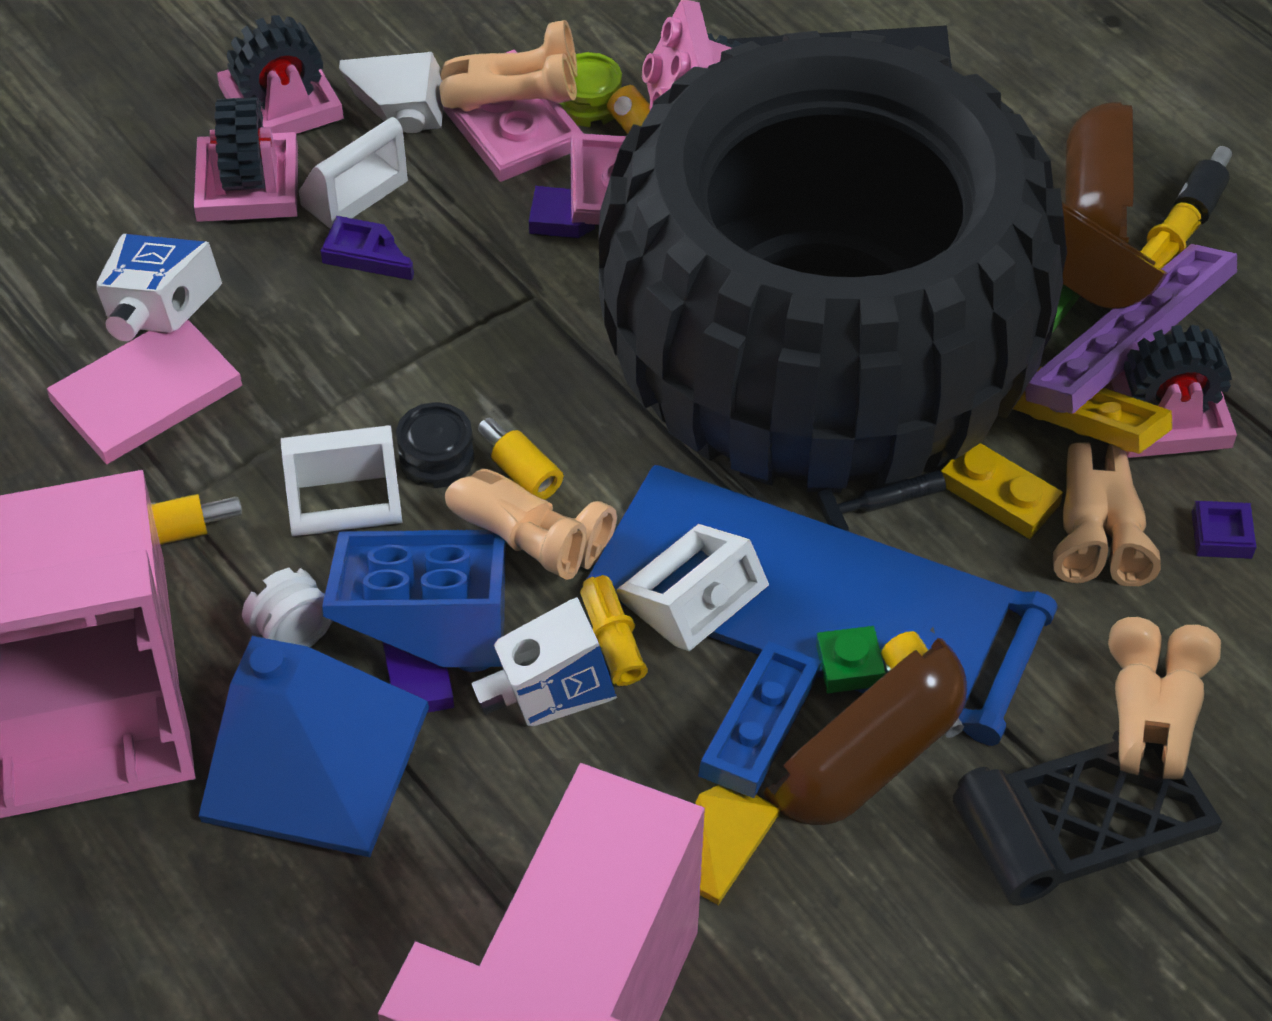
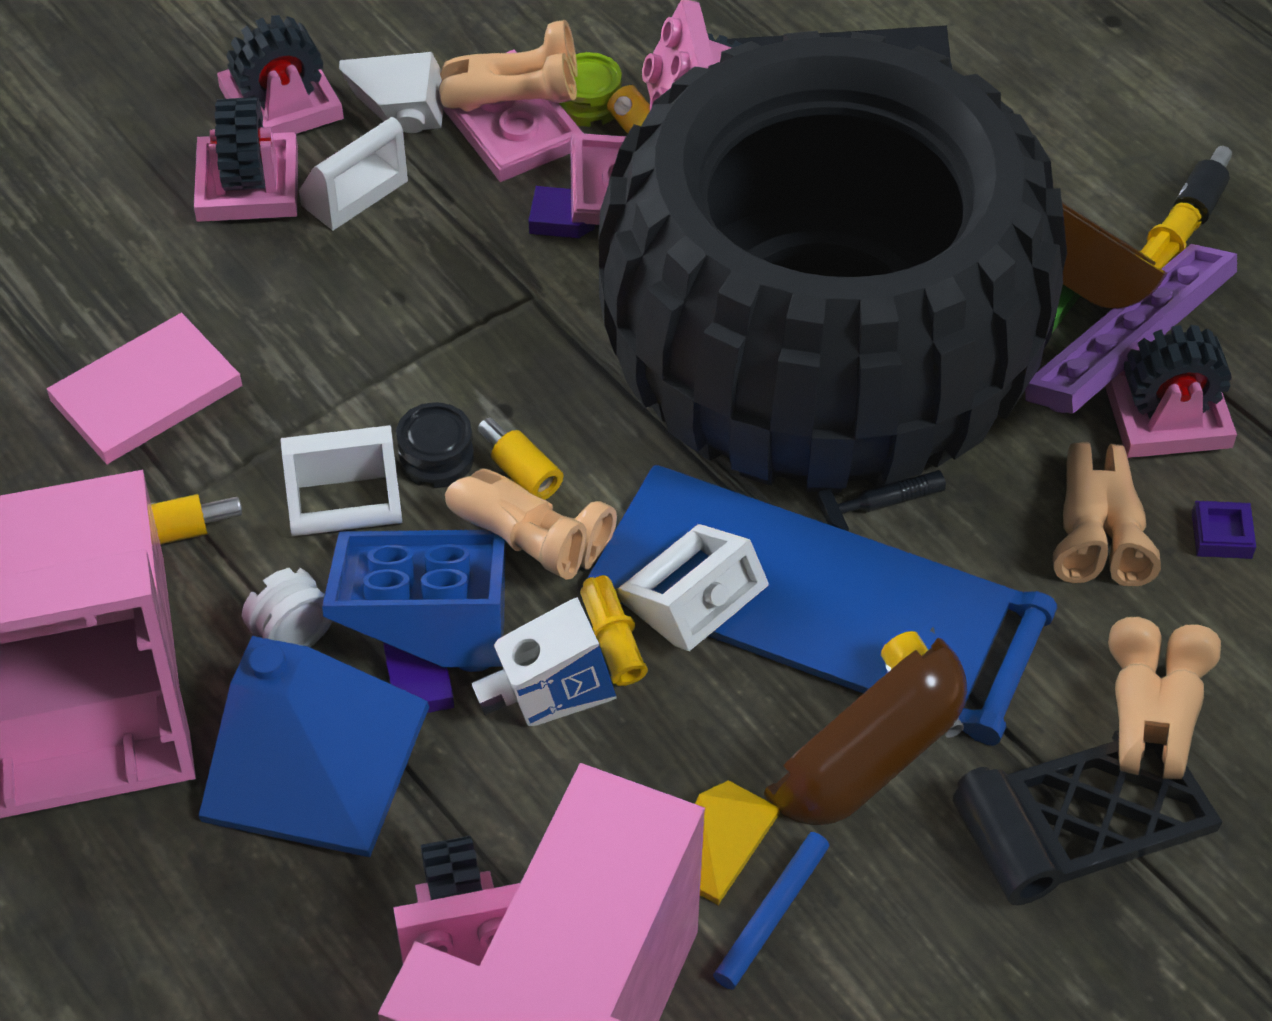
(155, 283): white torso -> none
(365, 248): dark purple tile -> none
(455, 906): none -> bright pink plate
(759, 719): blue plate -> none
(771, 911): none -> blue bar
(850, 658): green plate -> none
(1002, 489): yellow plate -> none
(1102, 166): reddish brown brick -> none
(1109, 418): yellow plate -> none

